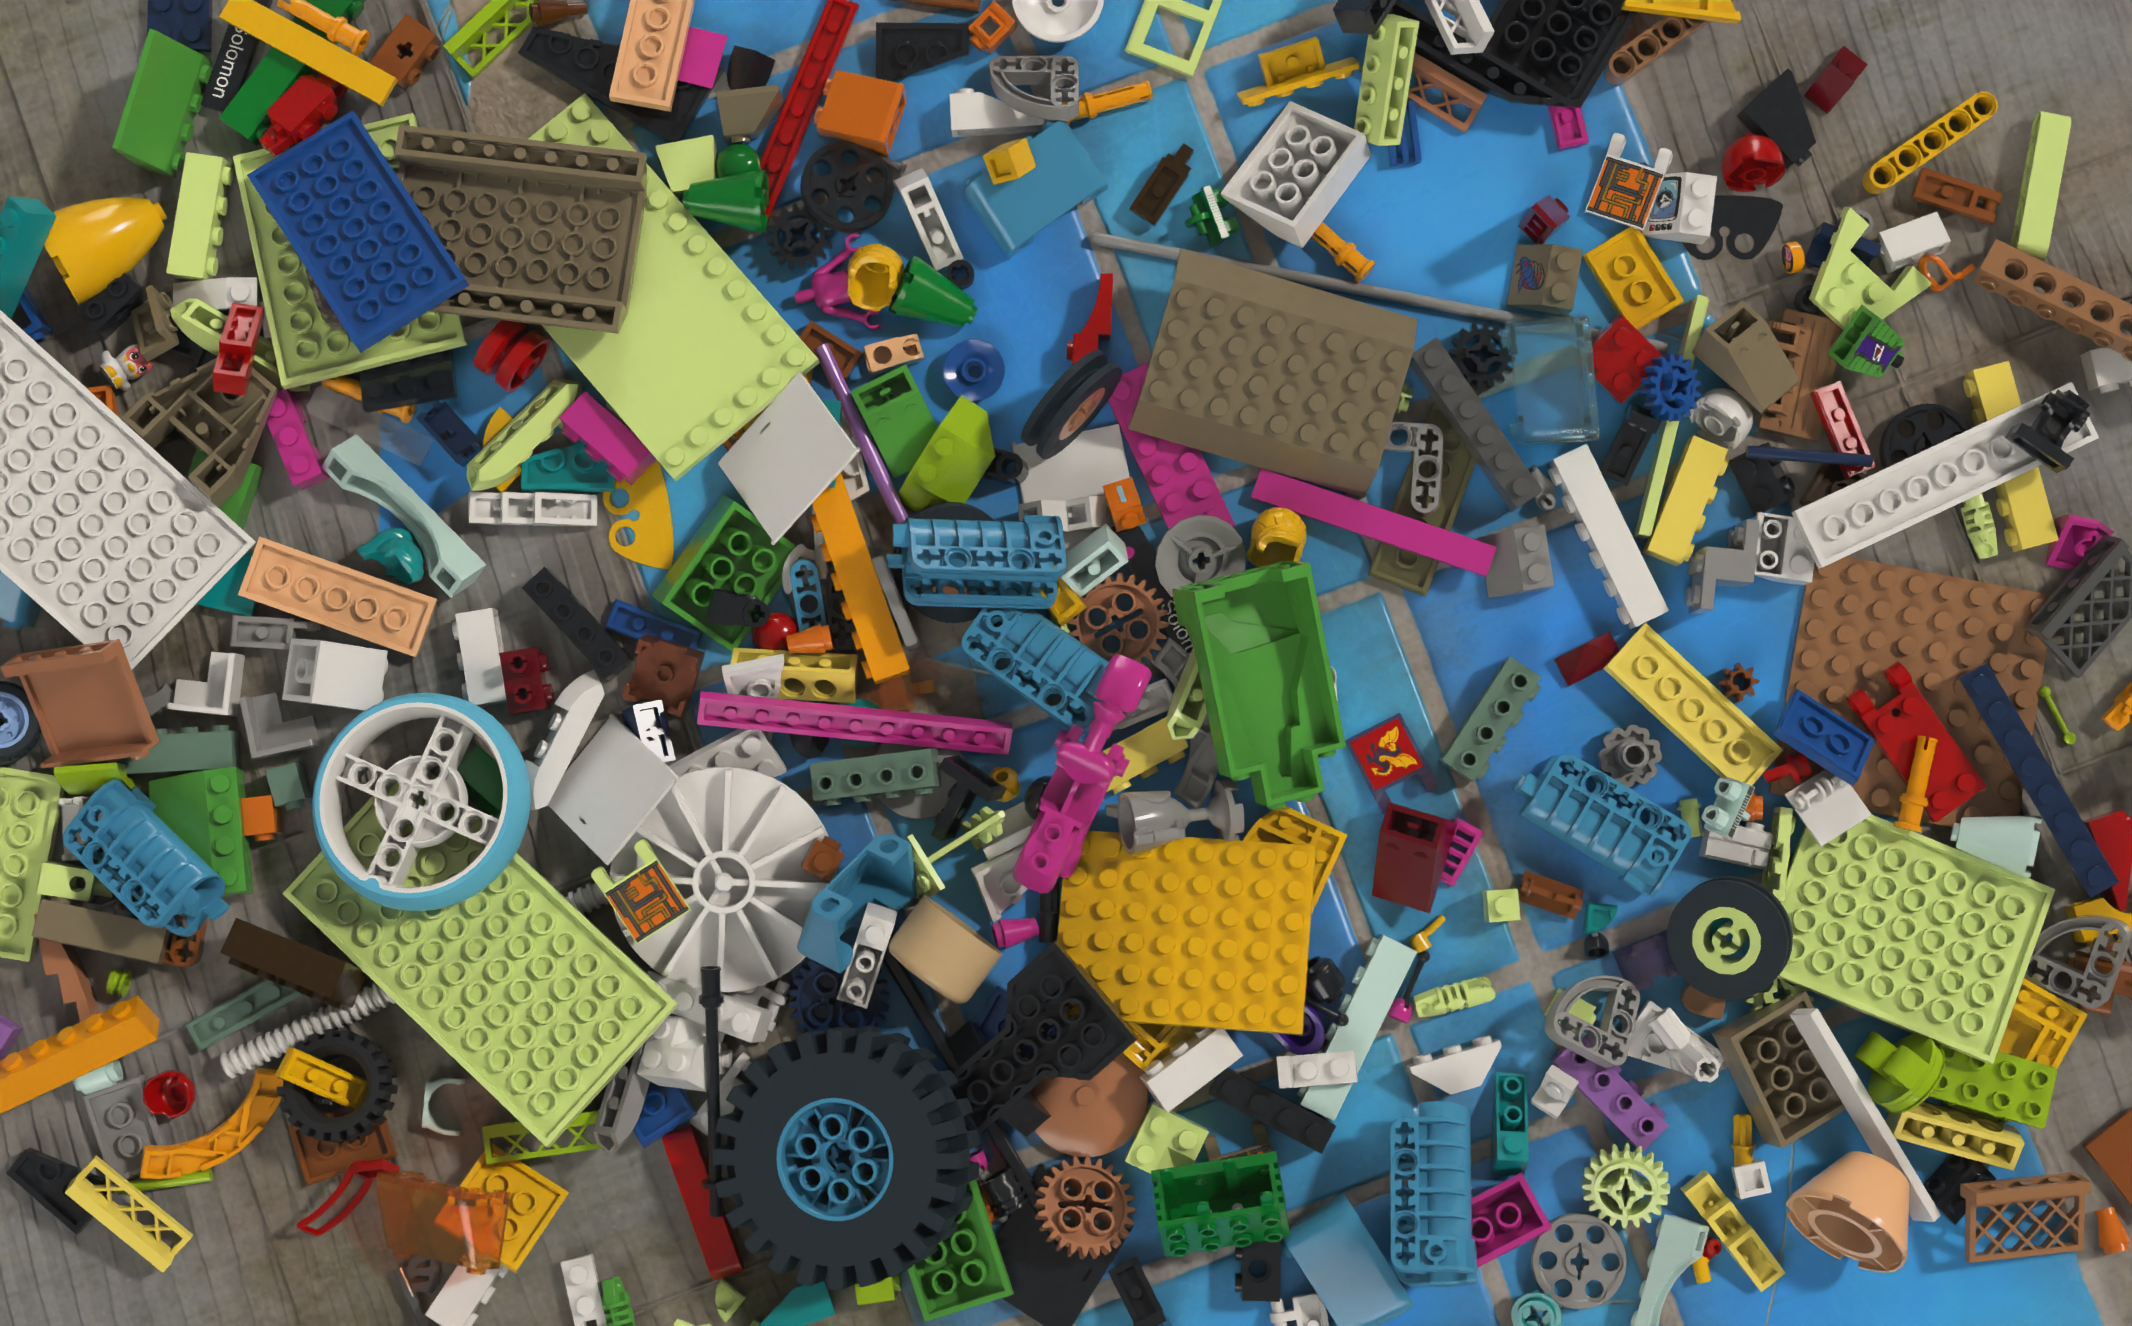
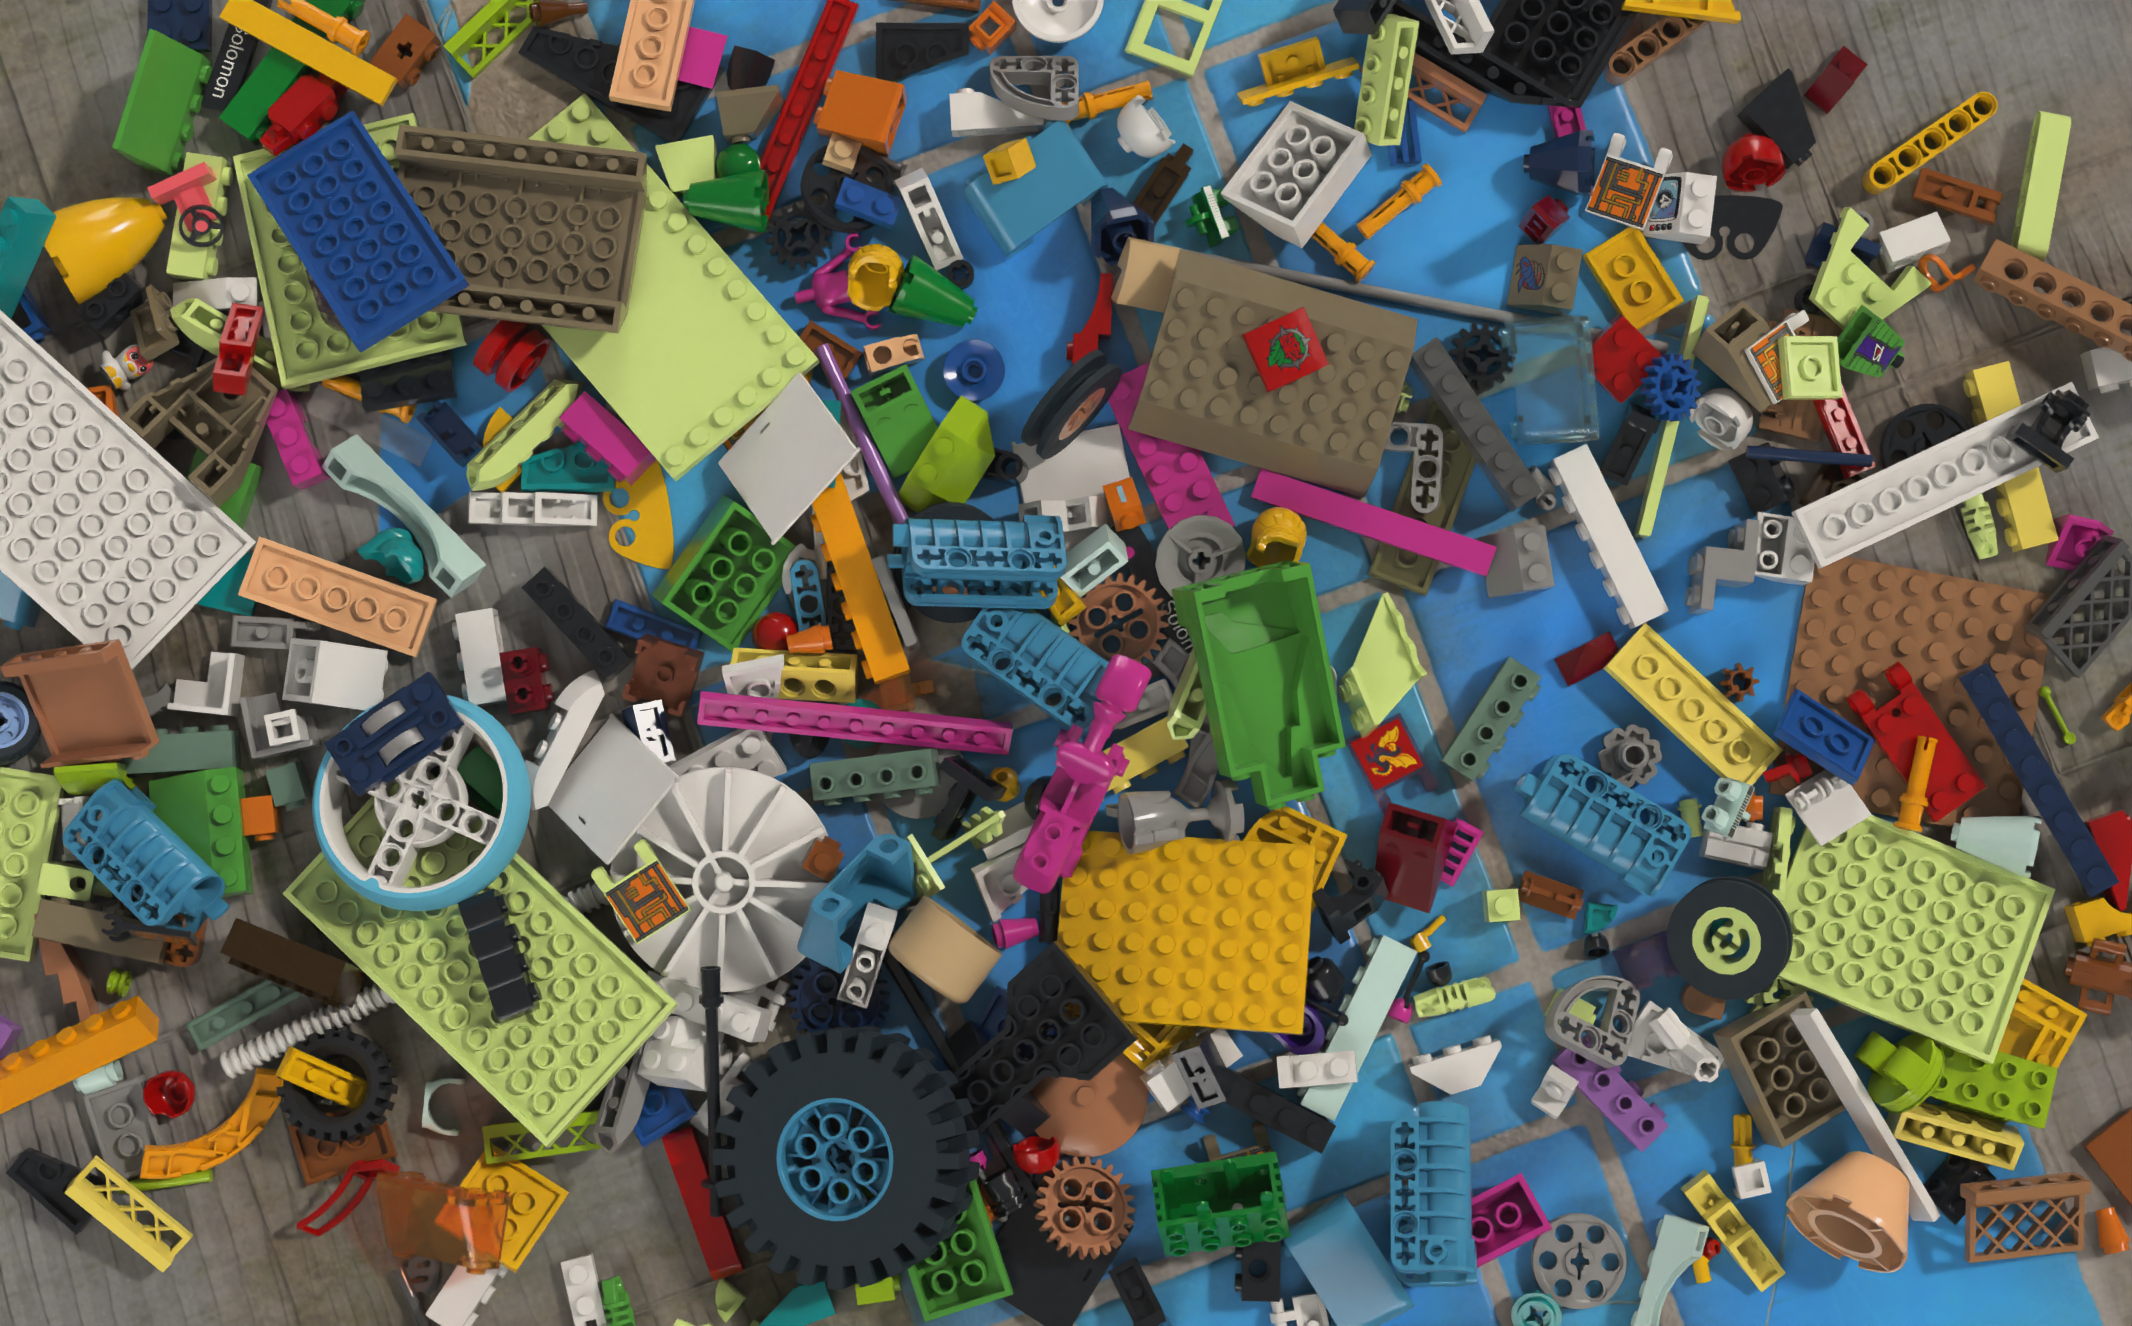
(147, 932): none -> black flag
(192, 202): none -> coral piece
(285, 728): none -> white brick
(394, 734): none -> dark blue piece
(499, 955): none -> black brick
(732, 609): black piece -> none
(841, 153): none -> tan plate
(868, 203): none -> blue plate
(1035, 1155): none -> red hair
(1115, 220): none -> dark blue cone
(1142, 130): none -> white cylinder
(1145, 274): none -> tan slope
(1165, 1140): yellowish green slope -> none
(1192, 1110): none -> blue bush
(1203, 1071): none -> black hinge
(1285, 349): none -> red slope
(1350, 909): none -> black tile
(1382, 669): none -> yellowish green piece
(1410, 193): none -> light orange pin
(1439, 973): none -> black hinge
(1510, 1125): teal slope -> none
(1564, 163): none -> dark blue cone
(1625, 1209): yellowish green gear -> none
(1685, 501): light yellow brick -> none
(1765, 354): none -> flag
(1792, 257): light orange tile -> none
(1810, 368): none -> yellowish green tile
(2092, 975): light grey beam -> none

